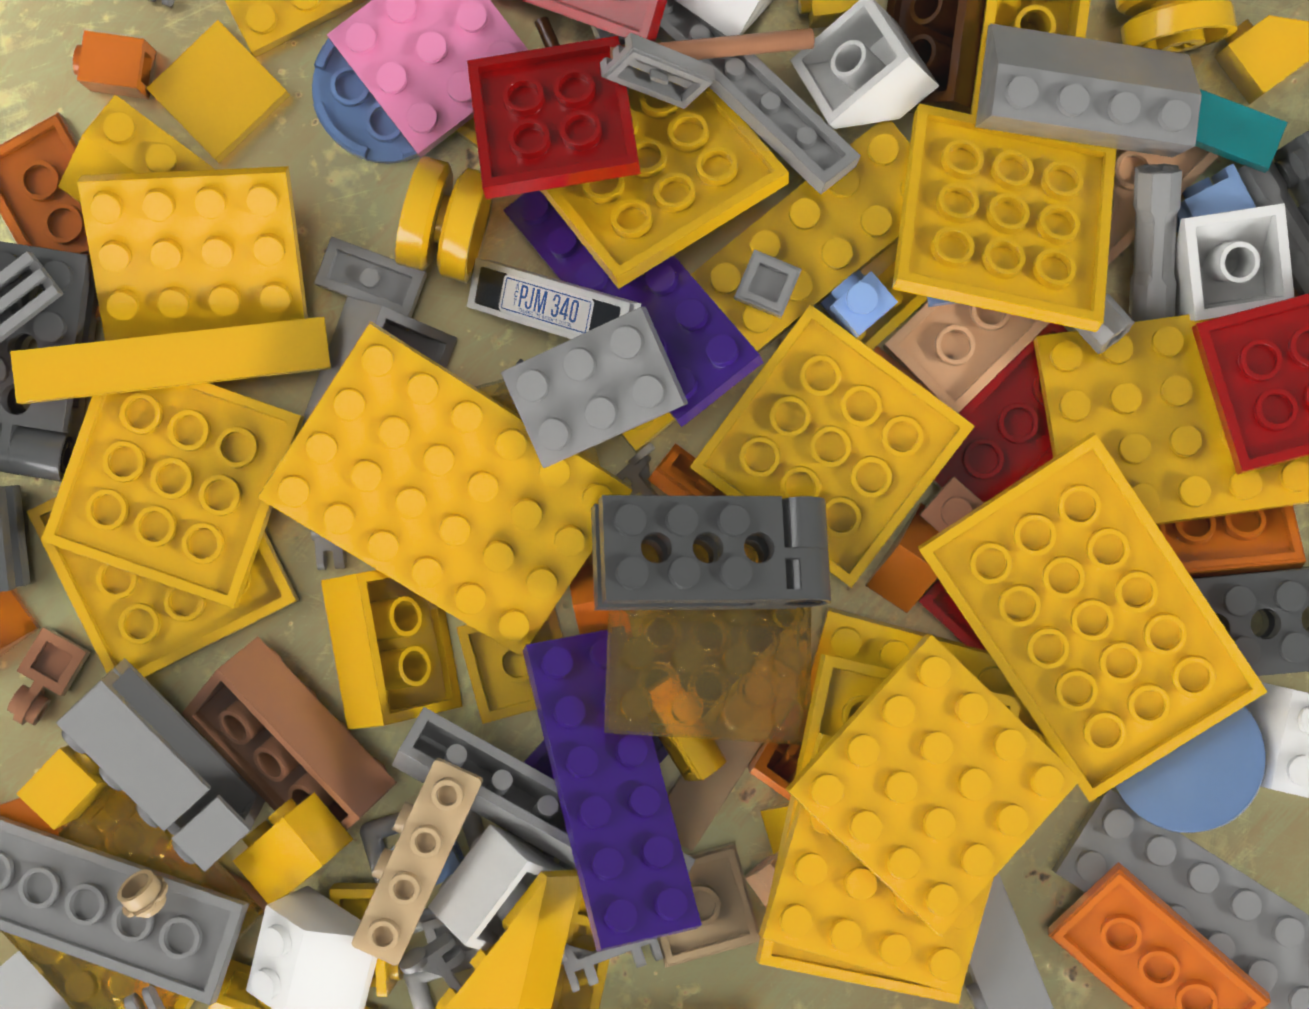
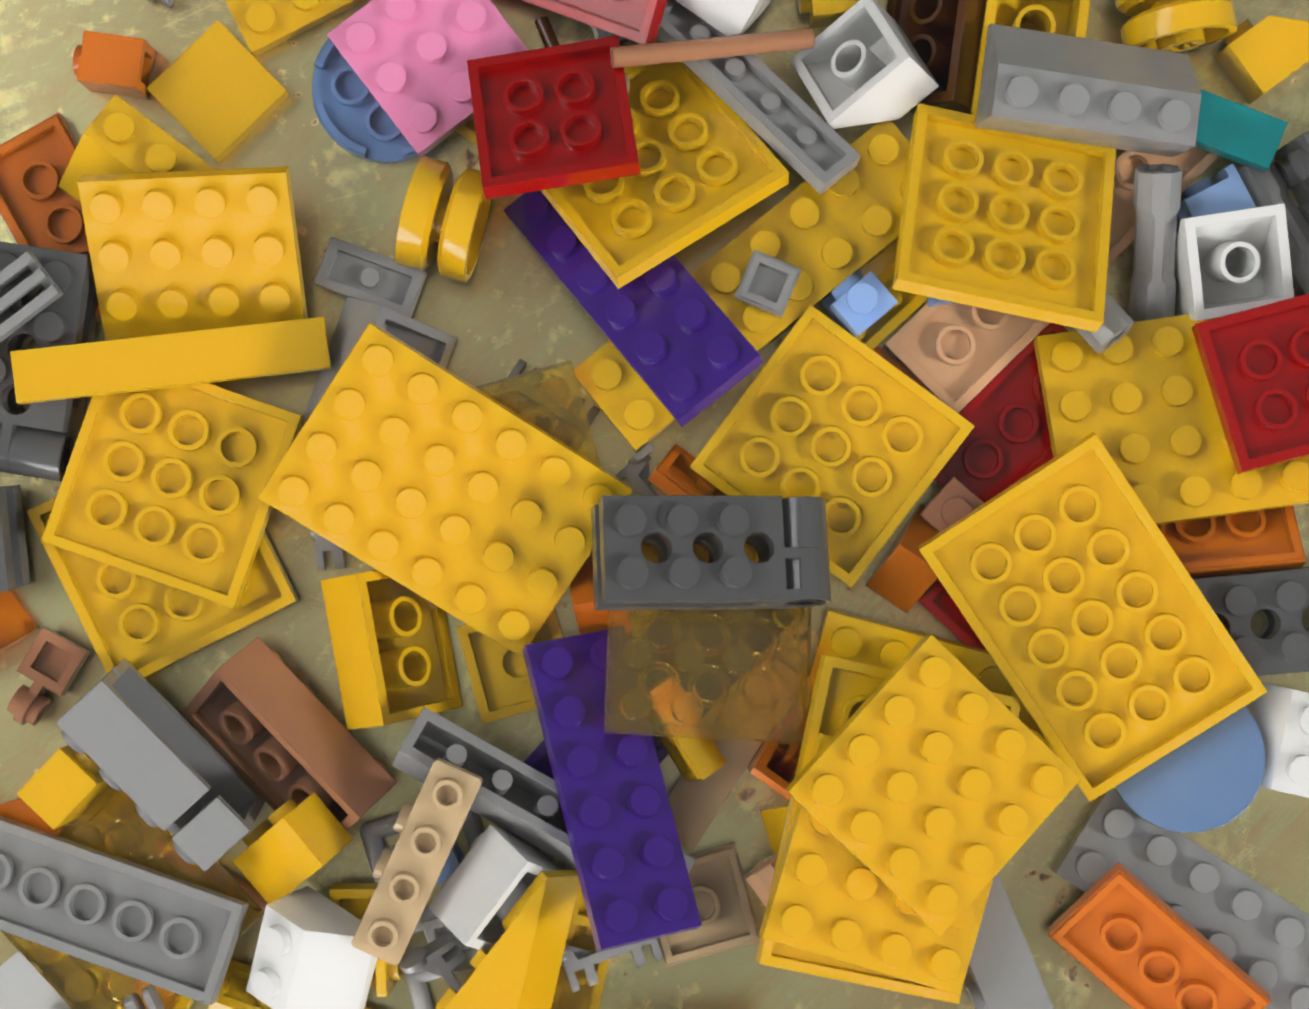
(142, 894): tan plate -> none
(541, 300): tile -> none
(594, 387): light grey plate -> none
(663, 67): light grey tile -> none

